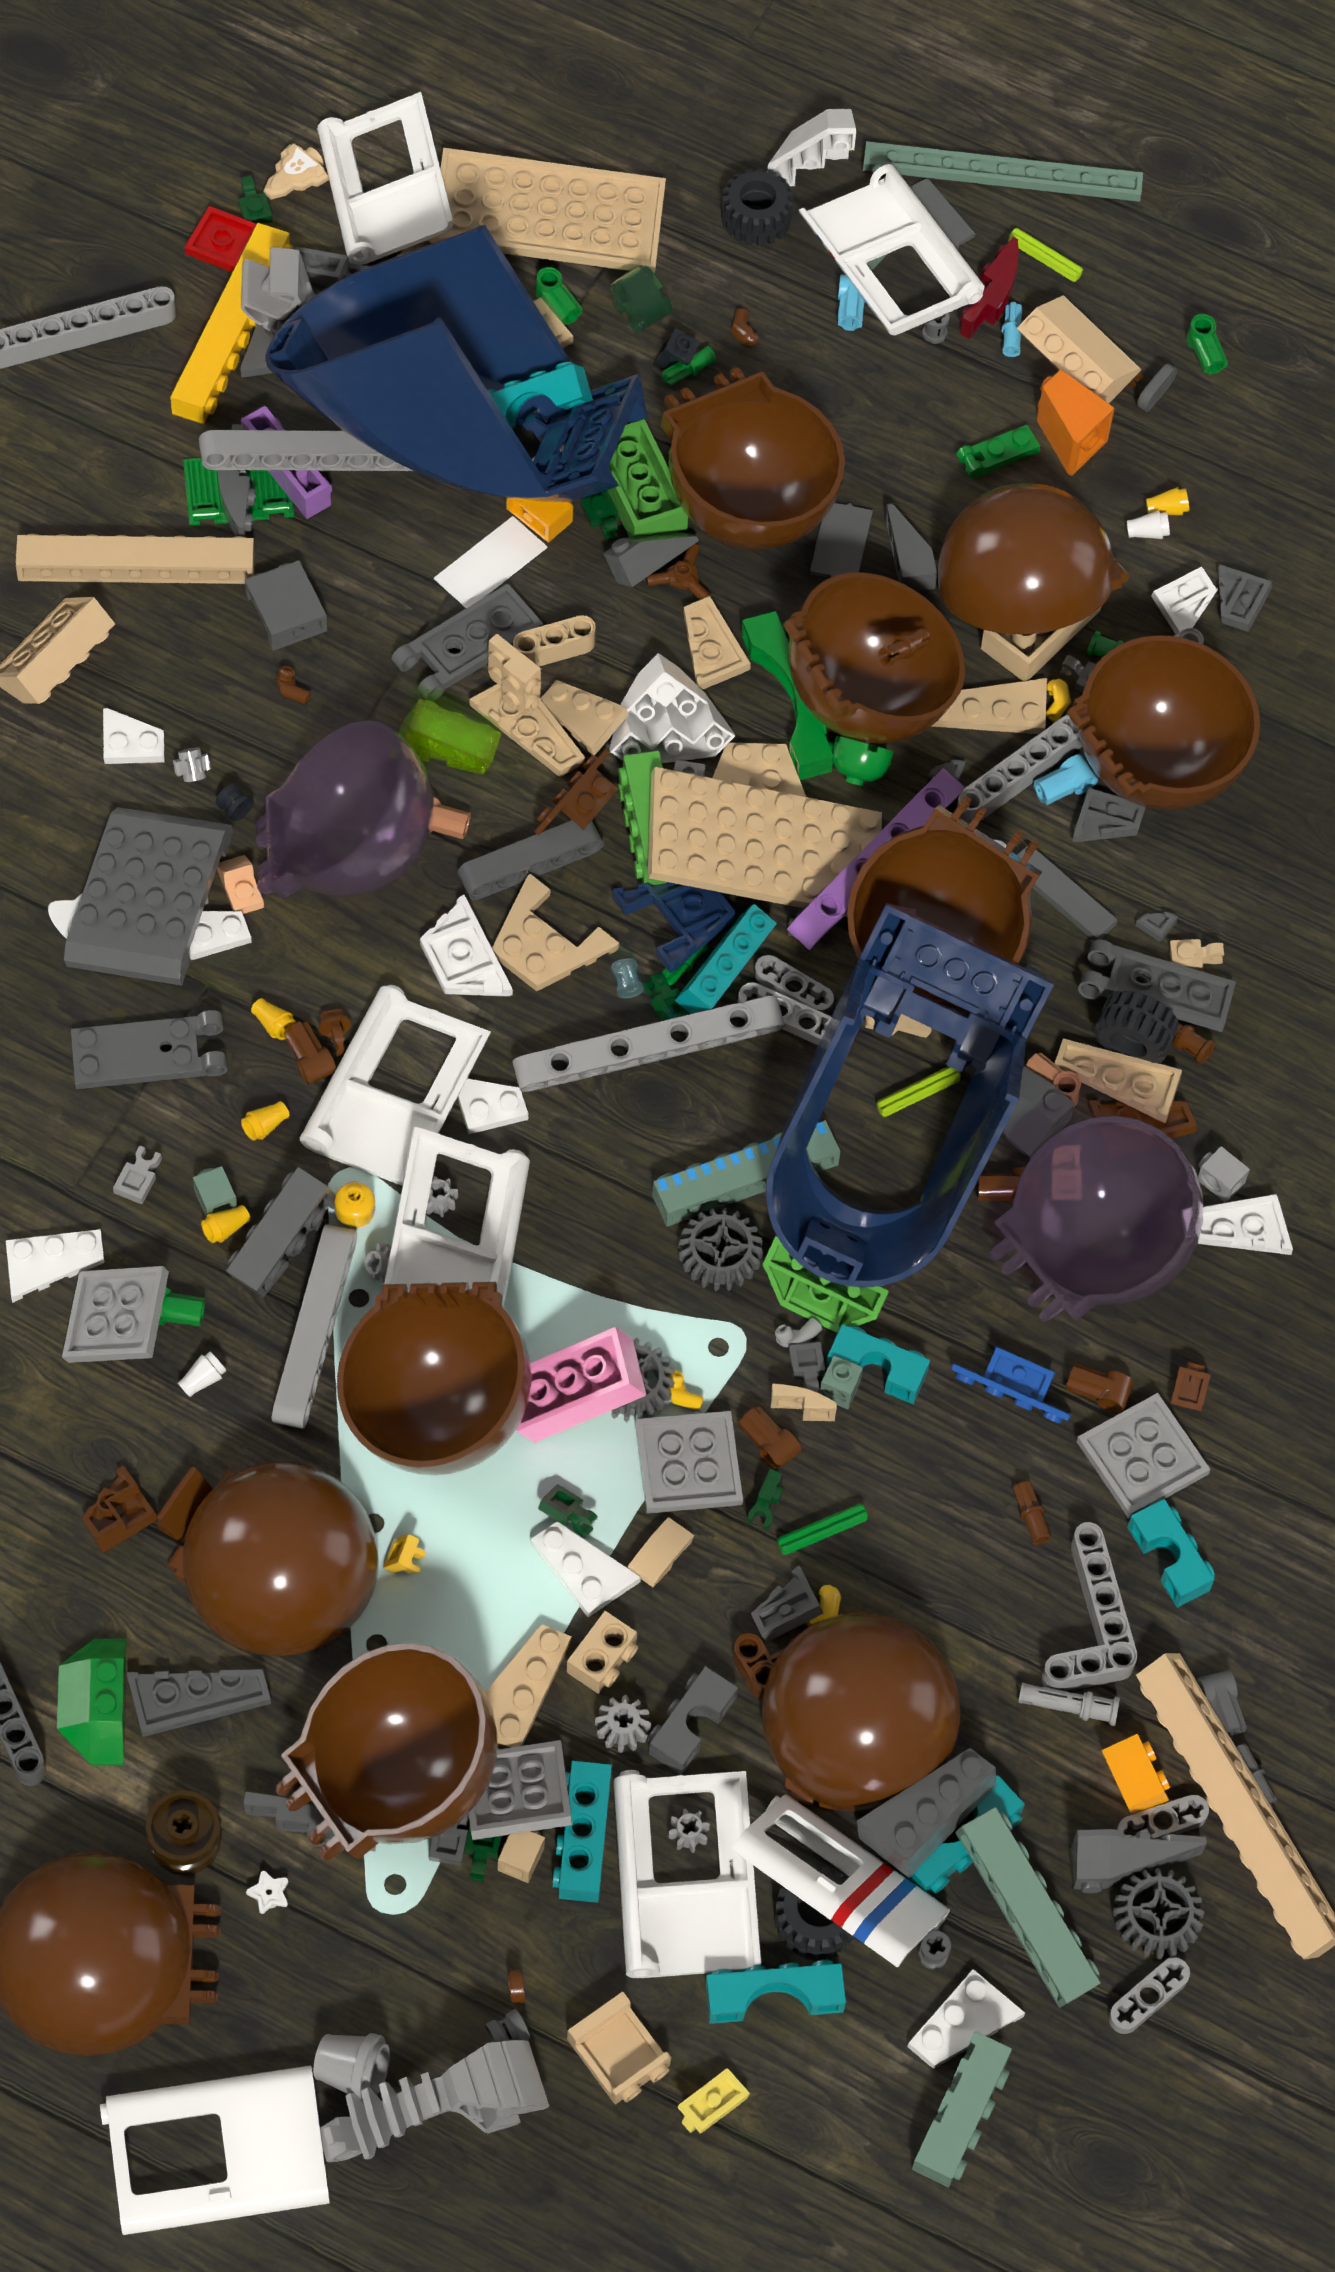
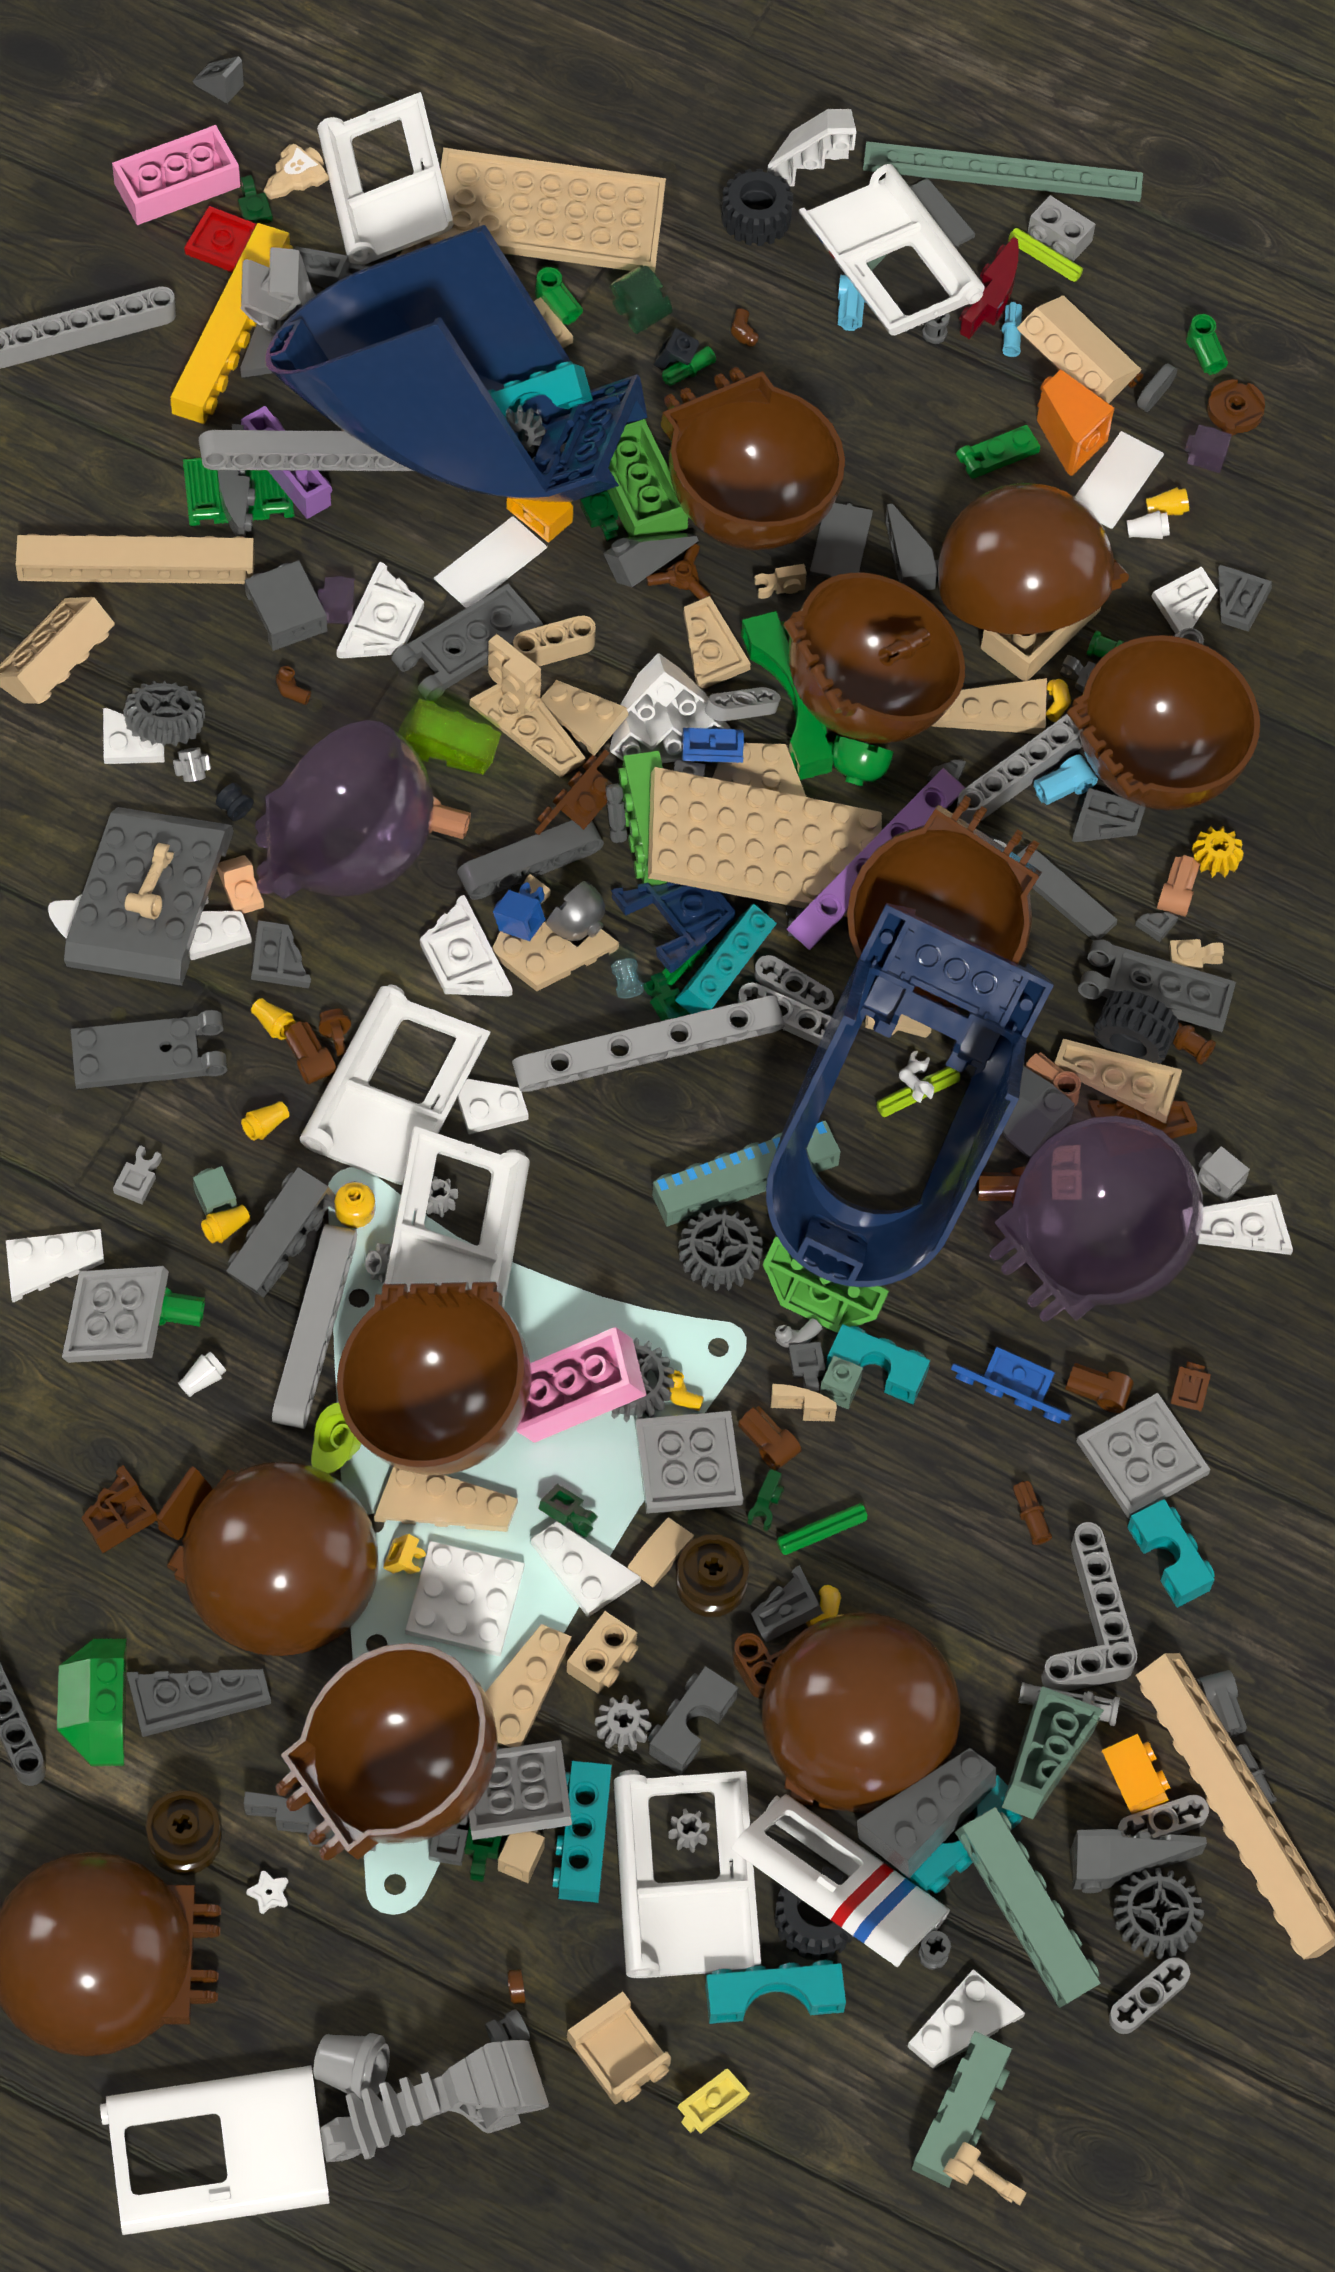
(145, 902): none -> tan brick
(164, 713): none -> dark grey gear
(176, 174): none -> bright pink brick
(221, 78): none -> dark grey slope
(277, 957): none -> dark grey wing
(332, 1441): none -> lime piece
(338, 599): none -> clear purple brick
(382, 618): none -> white wing
(443, 1502): none -> tan wing
(465, 1598): none -> white plate
(520, 912): none -> blue brick
(531, 424): none -> dark grey gear
(579, 914): none -> flat silver cylinder
(616, 813): none -> dark grey axle
(712, 745): none -> blue hinge
(712, 1575): none -> dark brown wheel
(742, 704): none -> light grey beam
(784, 580): none -> tan plate
(908, 1076): none -> white arm
(966, 2164): none -> tan brick
(1050, 1744): none -> sand green wedge
(1061, 228): none -> light grey brick
(1118, 478): none -> white sticker
(1178, 890): none -> nougat piece
(1208, 448): none -> clear purple brick
(1217, 851): none -> yellow gear
(1233, 420): none -> reddish brown plate

